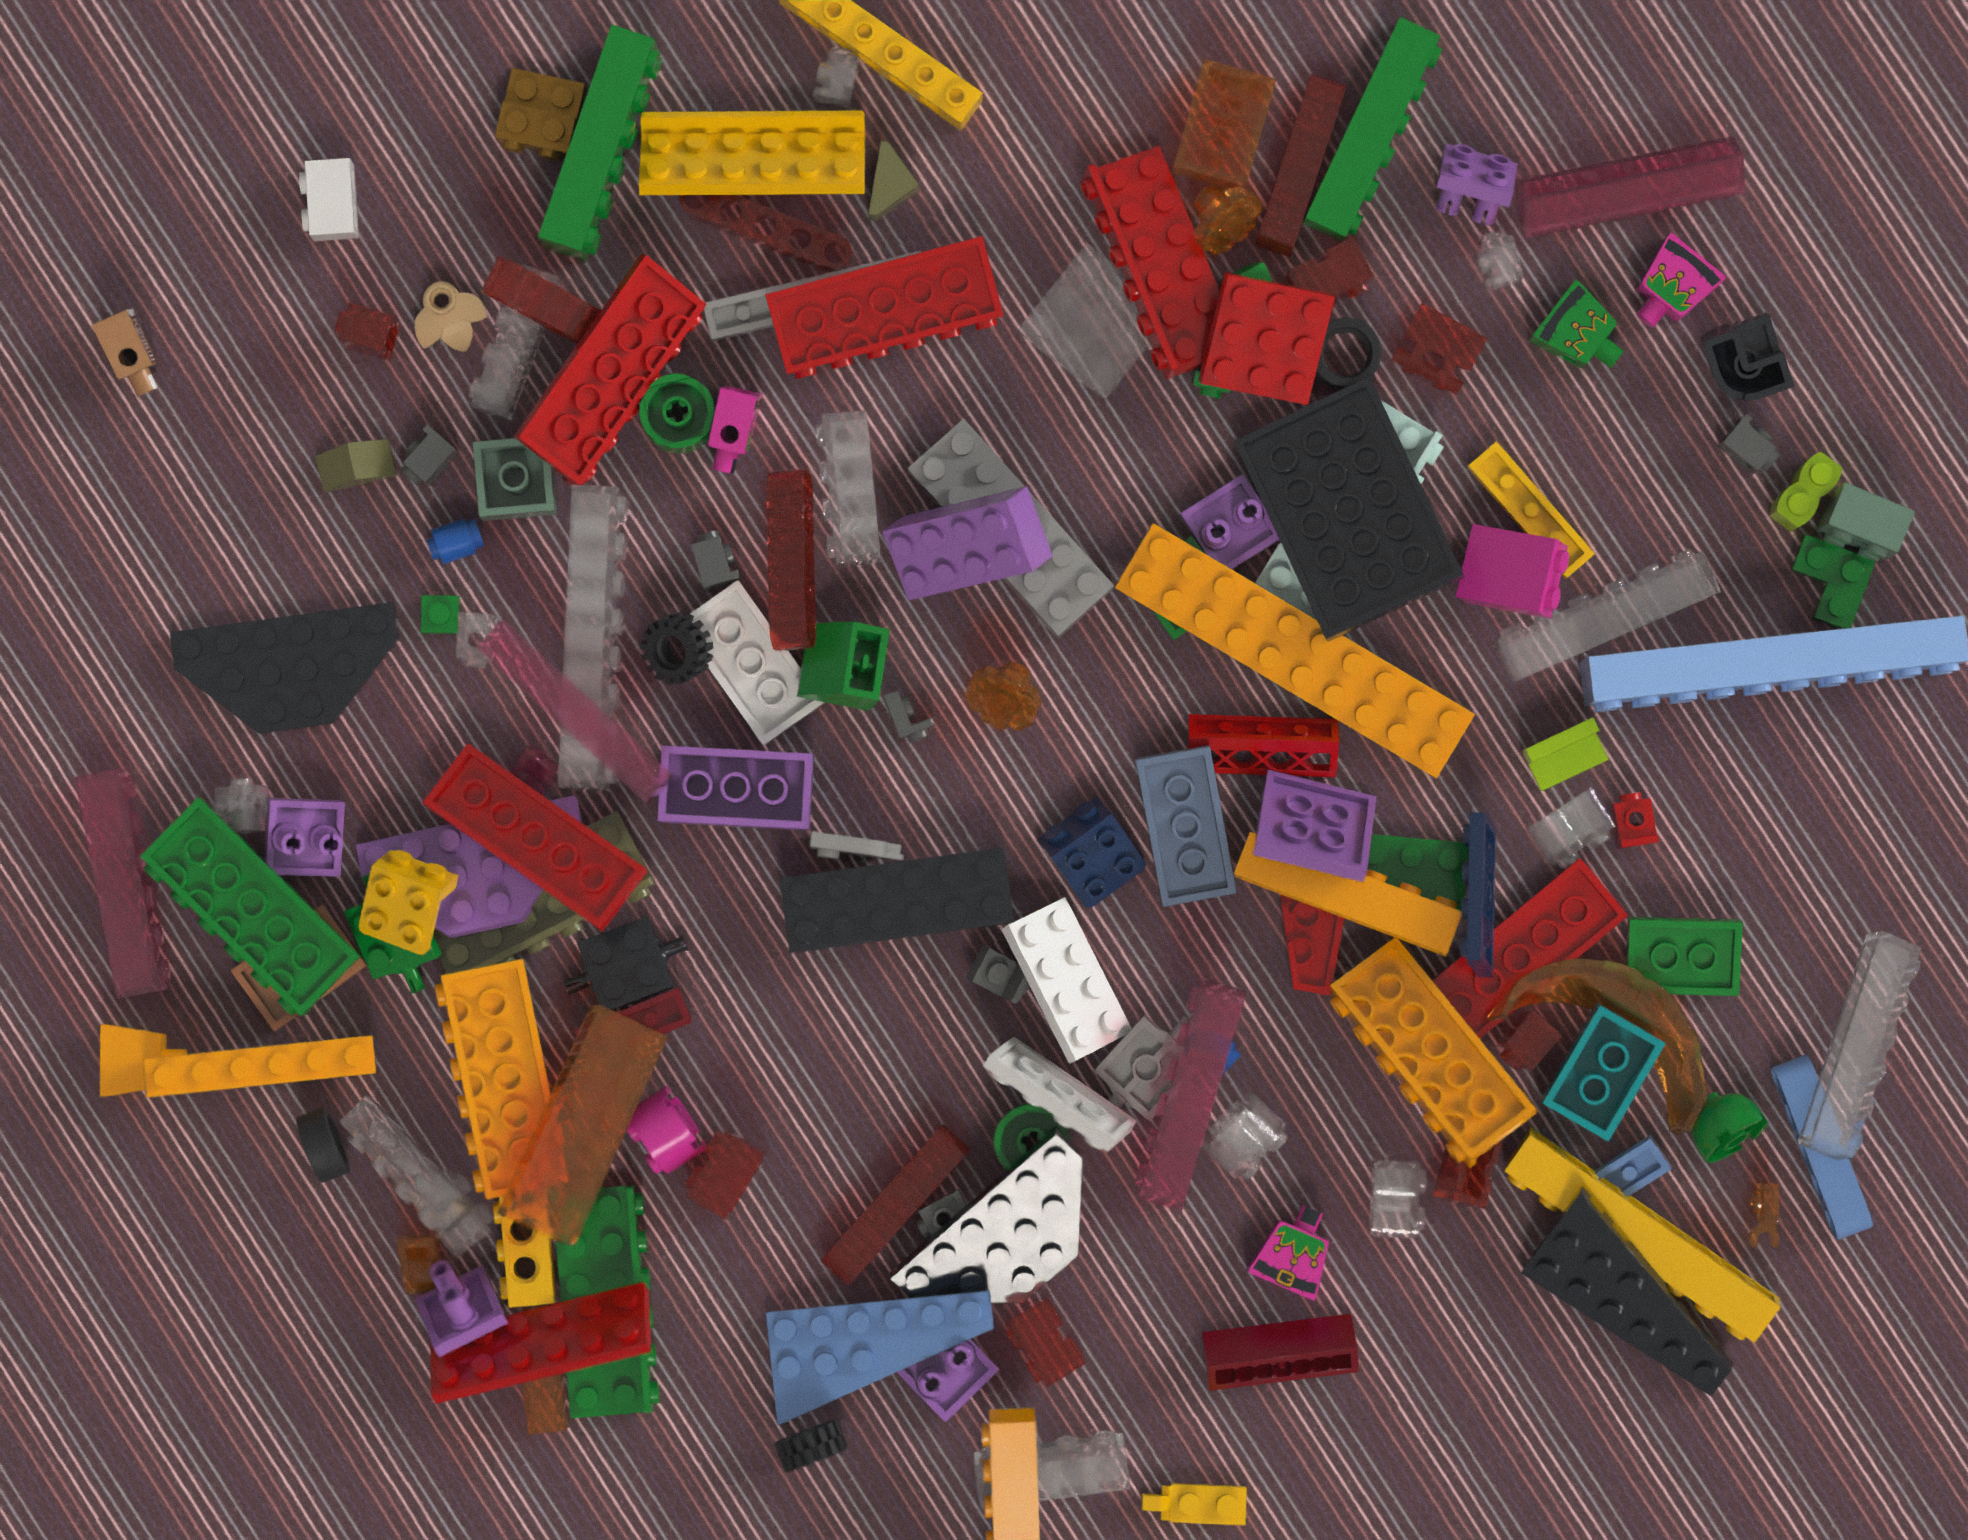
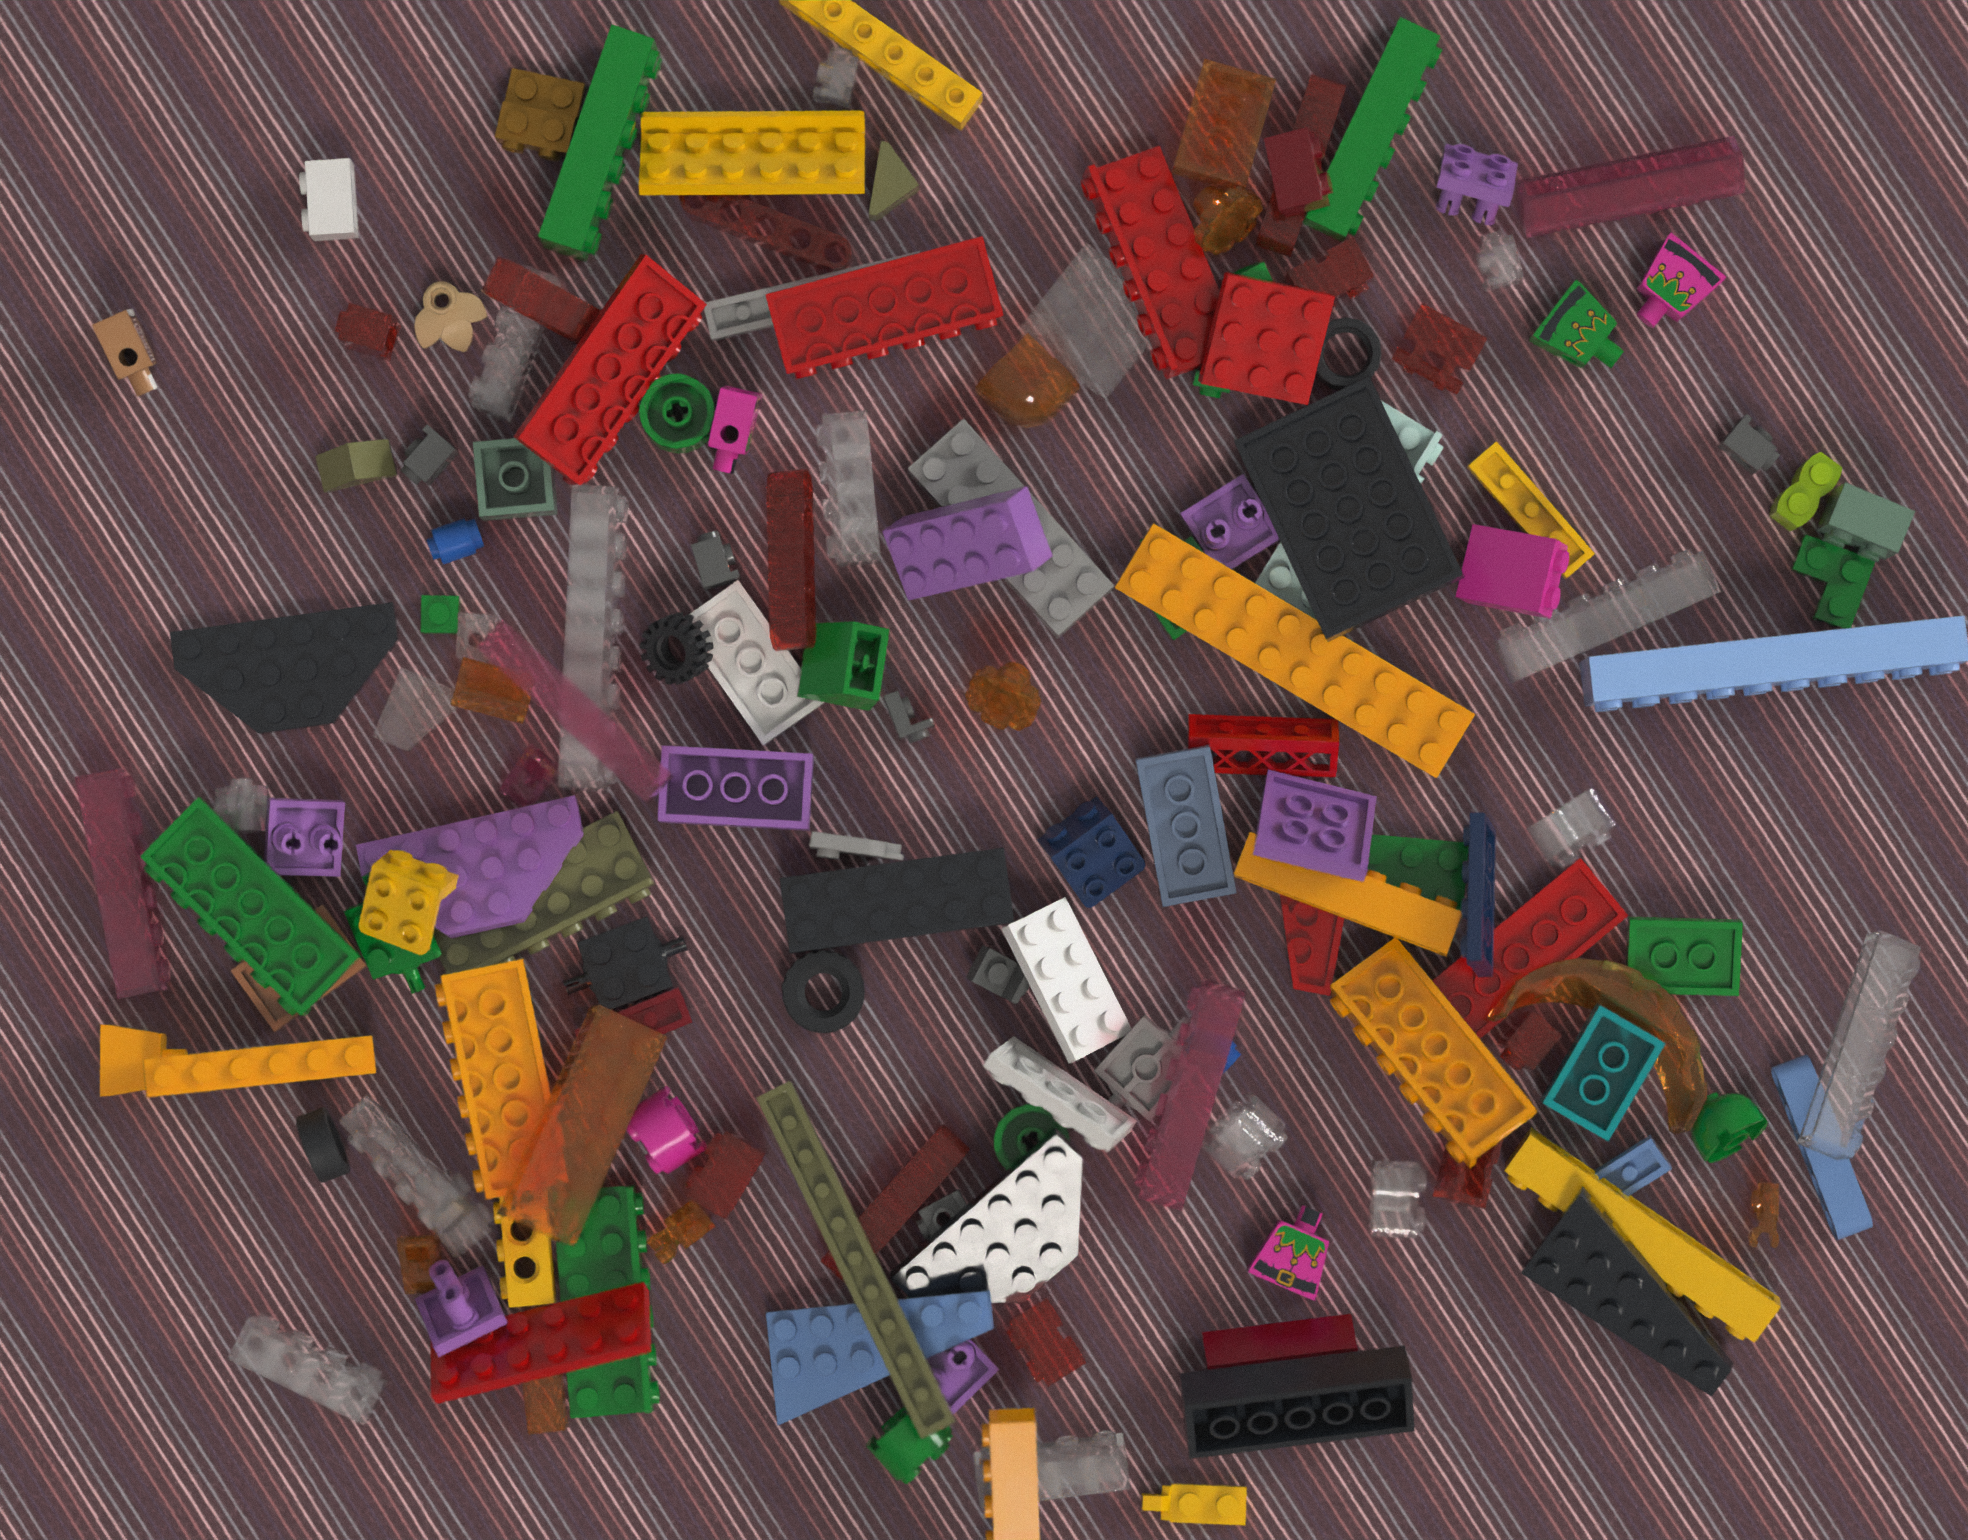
(308, 1369): none -> clear brick
(413, 710): none -> clear wing
(489, 691): none -> clear orange brick
(535, 837): red plate -> none
(684, 1228): none -> clear orange plate
(794, 991): none -> black tyre
(811, 1445): black tyre -> none
(856, 1260): none -> olive plate
(902, 1448): none -> green brick
(1027, 385): none -> clear orange brick
(1297, 1402): none -> black brick
(1298, 171): none -> dark red brick
(1565, 754): lime panel -> none
(1627, 834): red brick -> none
(1747, 359): black brick -> none

